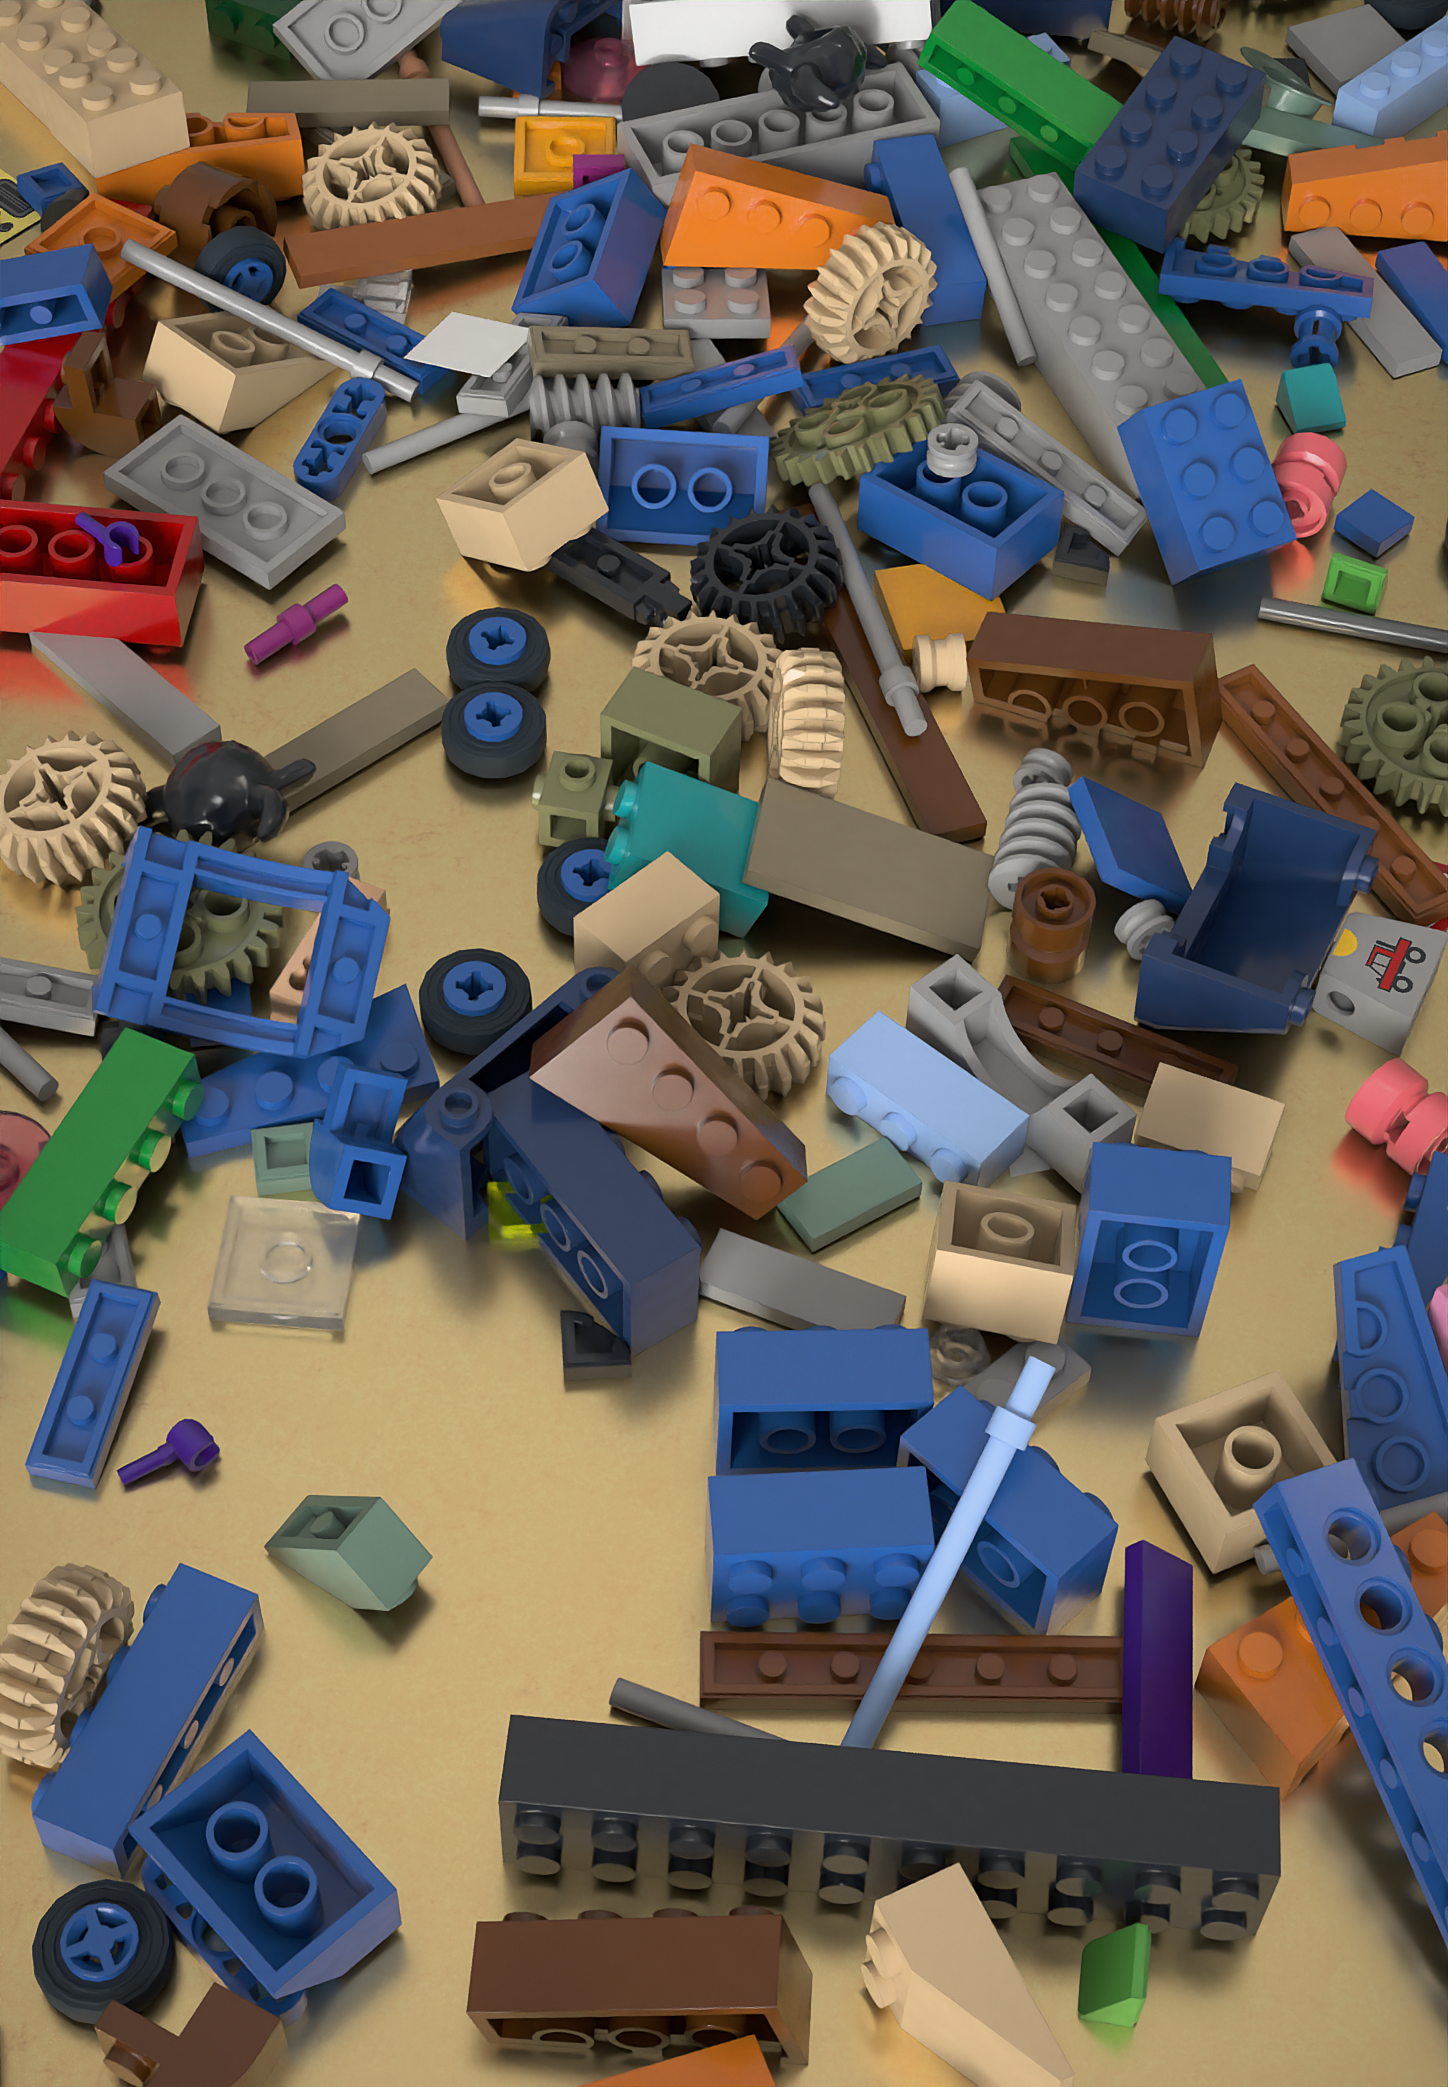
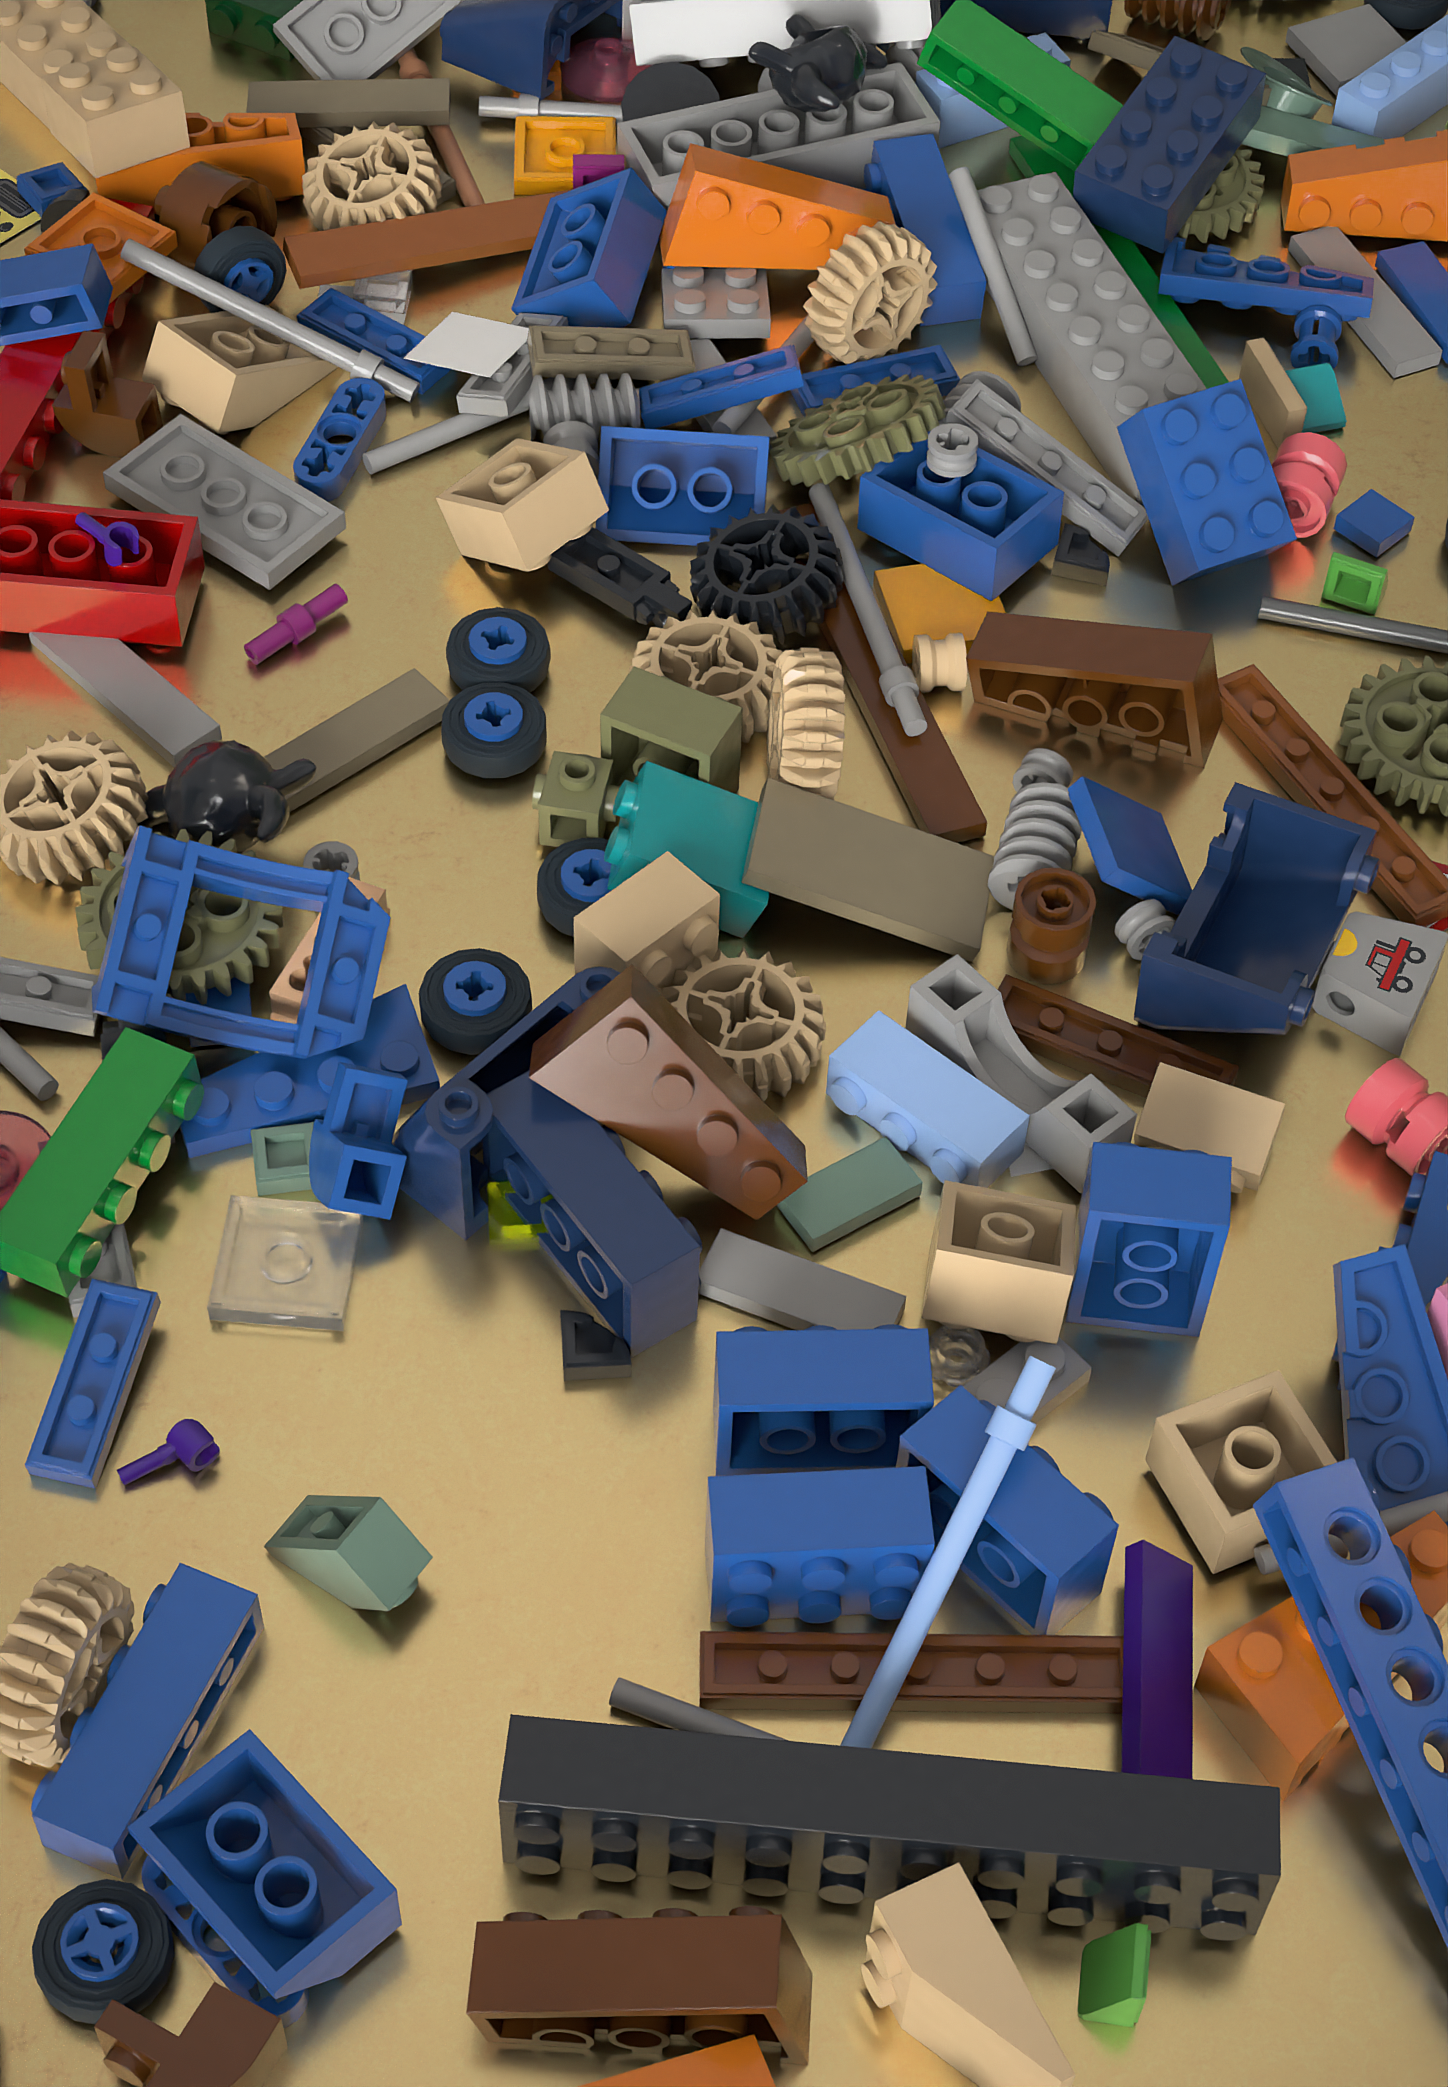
(1271, 391): none -> tan tile

